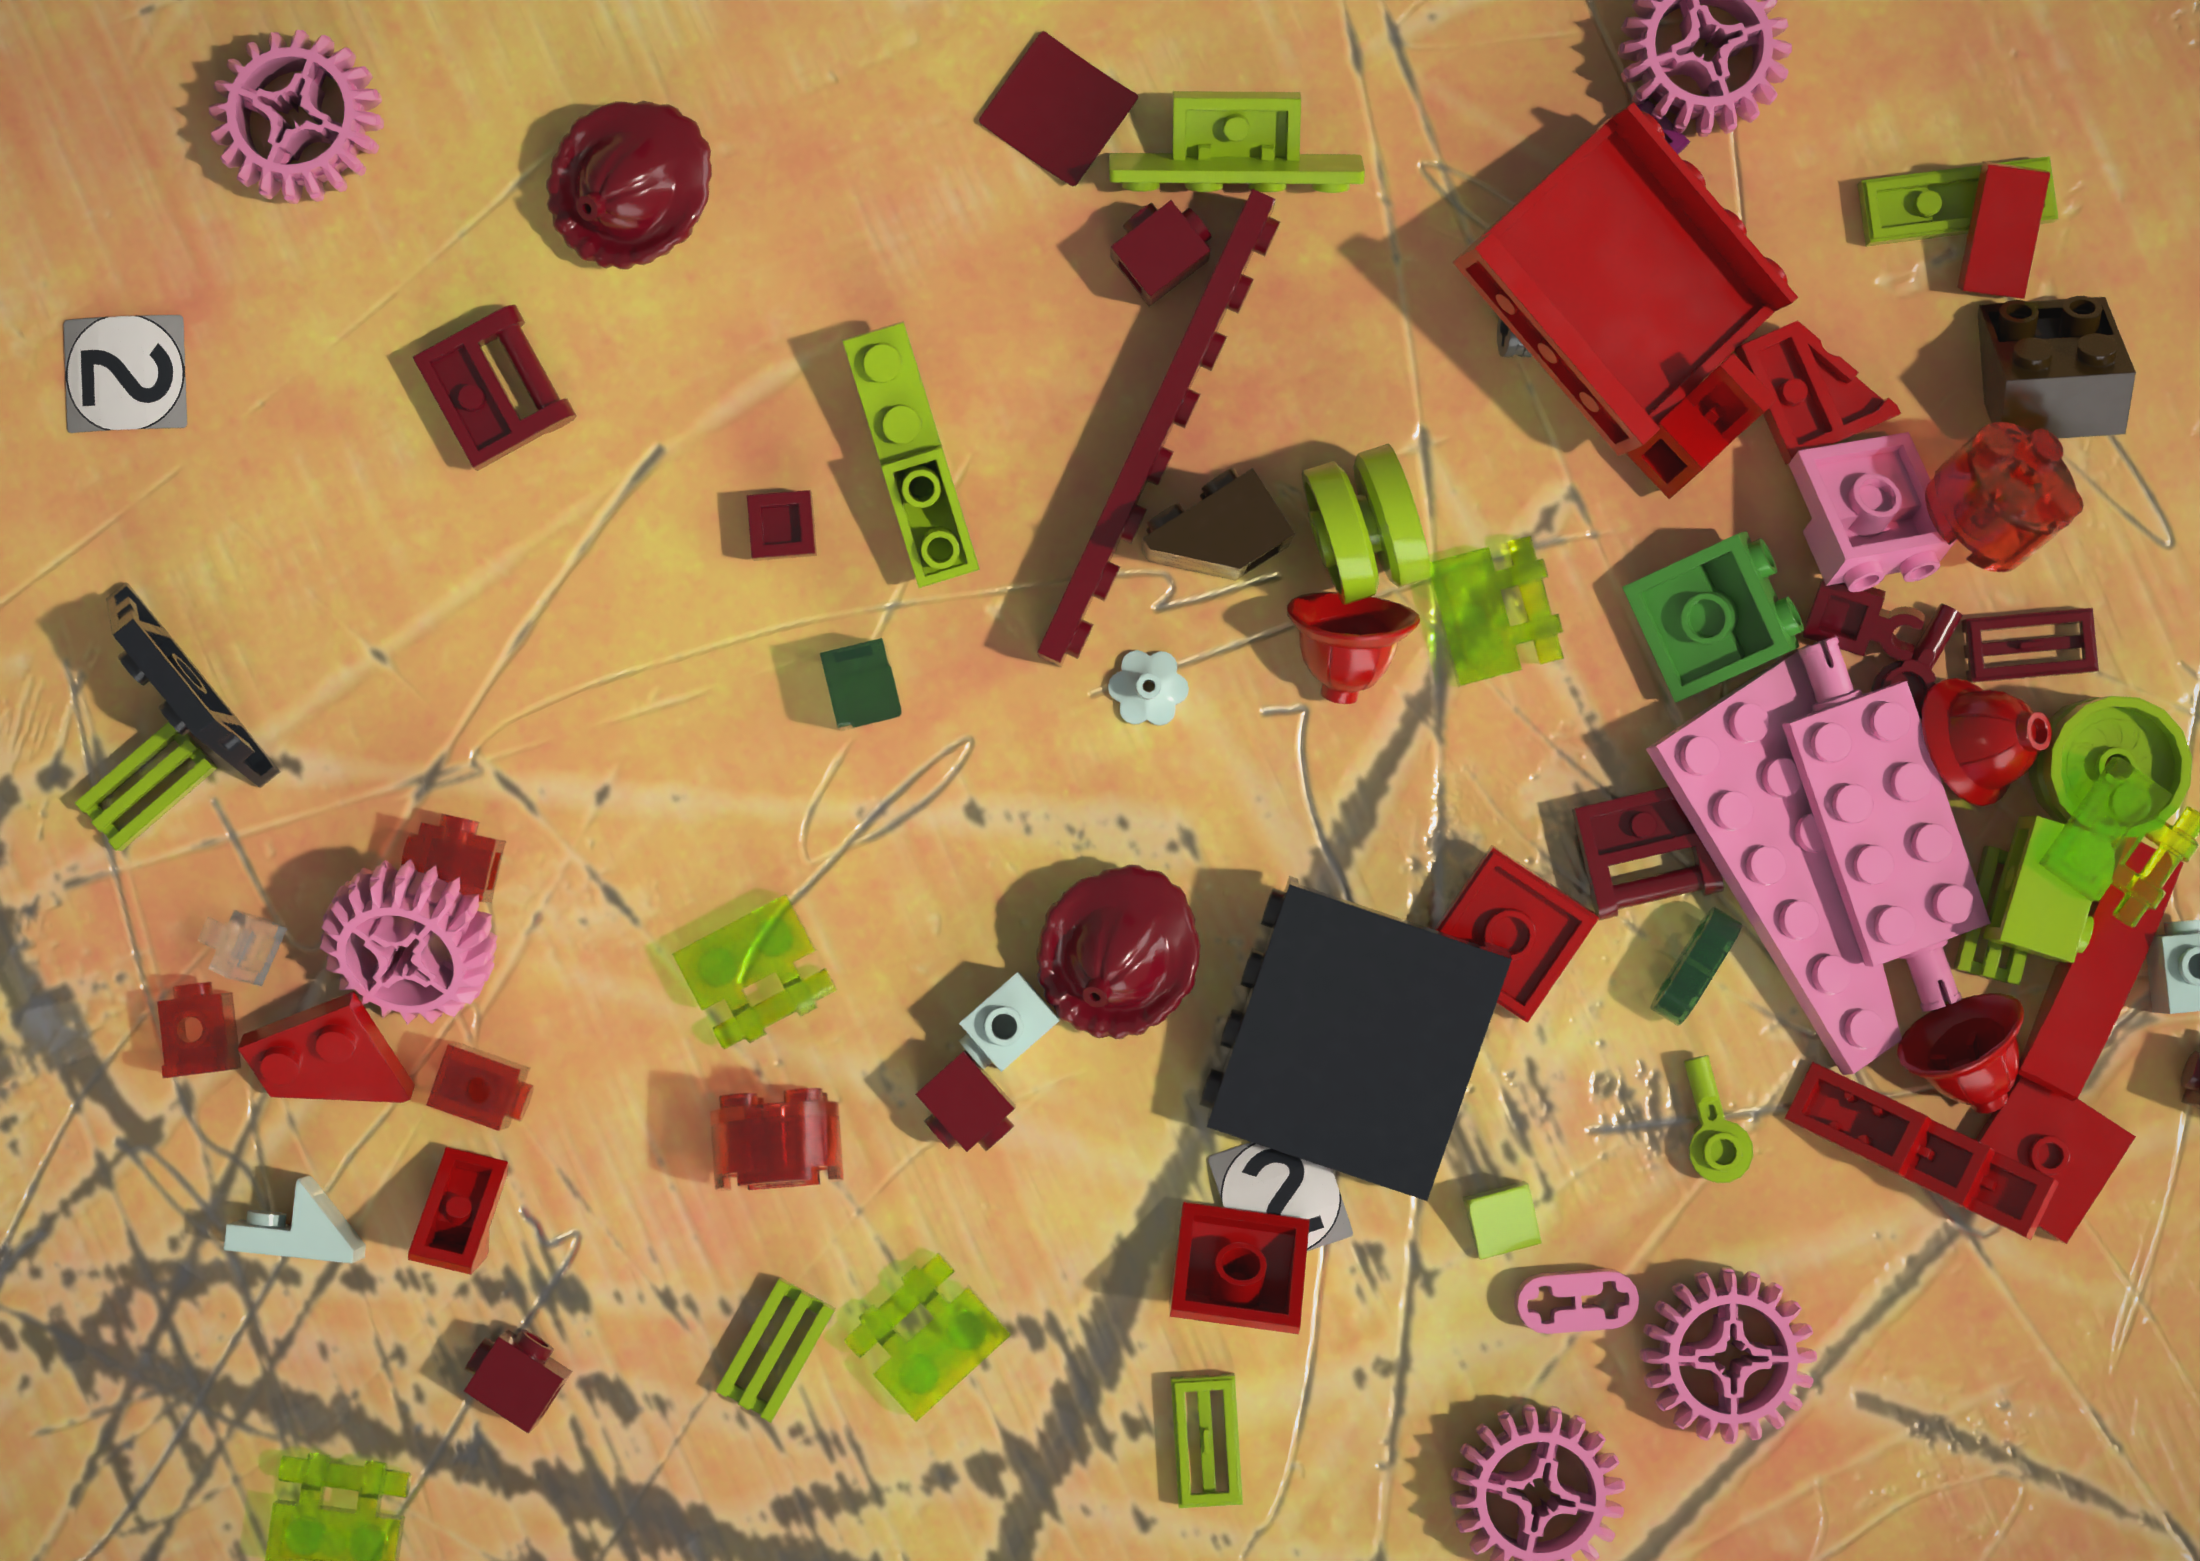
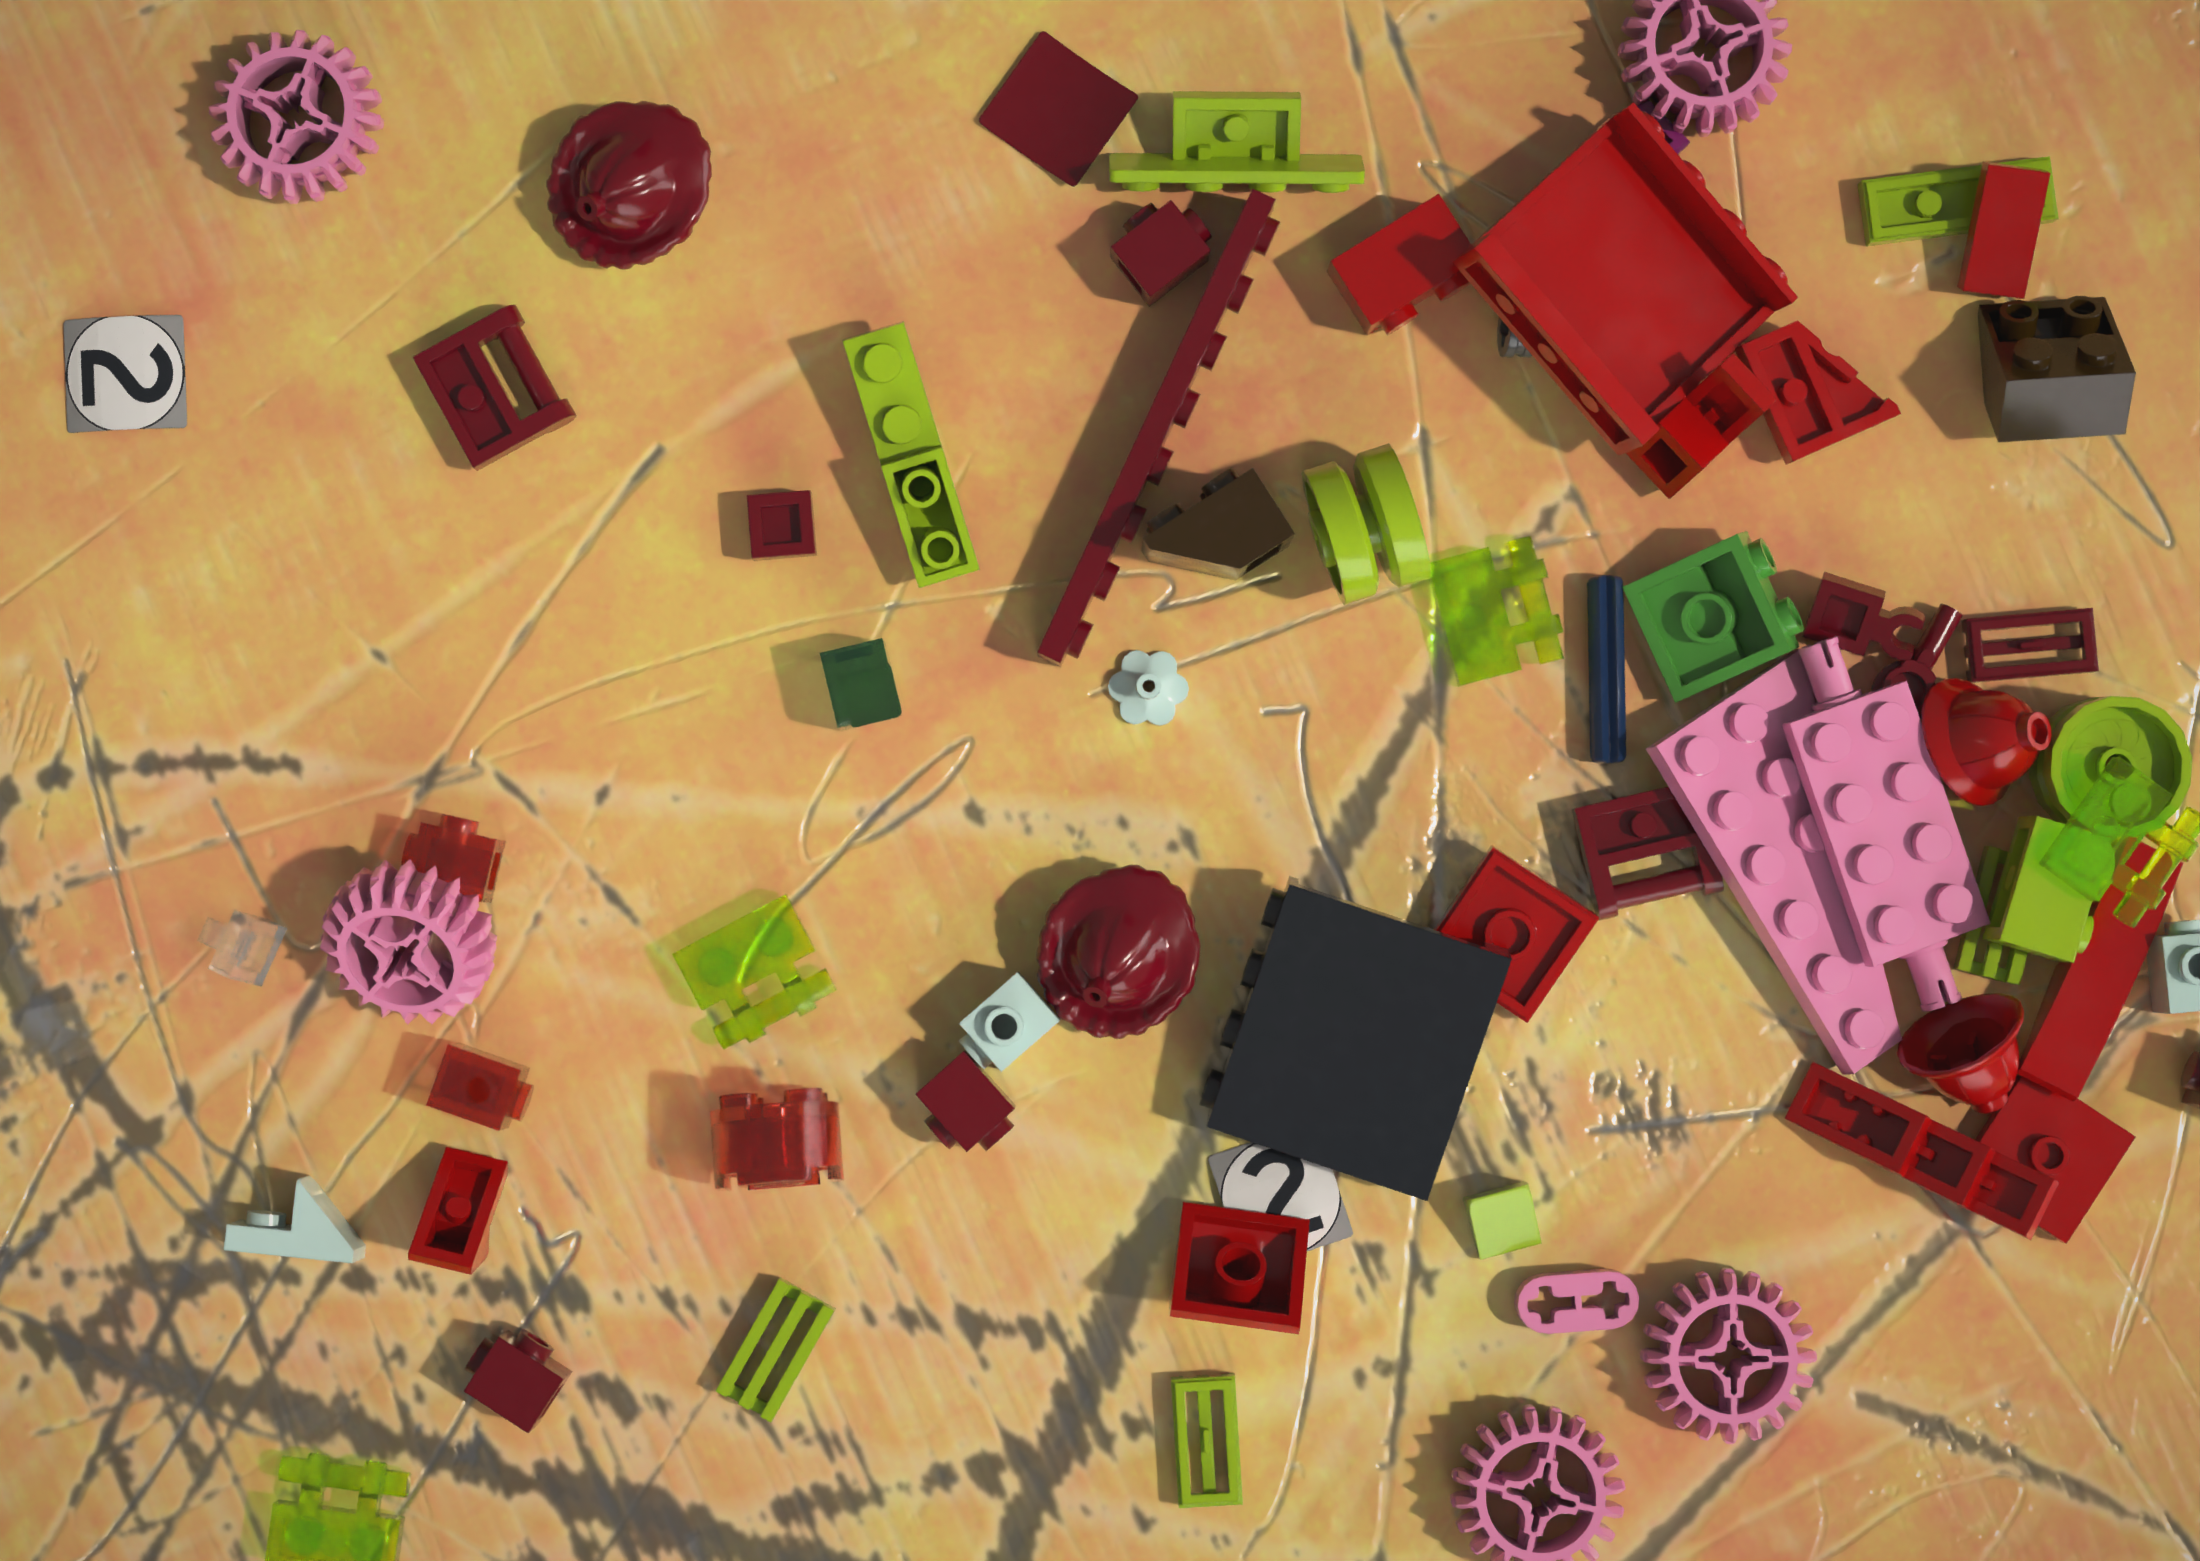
(105, 819): lime tile -> none
(190, 699): black wing -> none
(217, 1045): clear red brick -> none
(327, 1055): red wing -> none
(941, 1351): clear neon green plate -> none
(1349, 643): red hat -> none
(1402, 267): none -> red brick
(1606, 669): none -> dark blue axle
(1696, 966): clear green beam -> none
(1718, 1147): lime plate -> none
(1868, 511): bright pink plate -> none
(2003, 495): clear red brick -> none

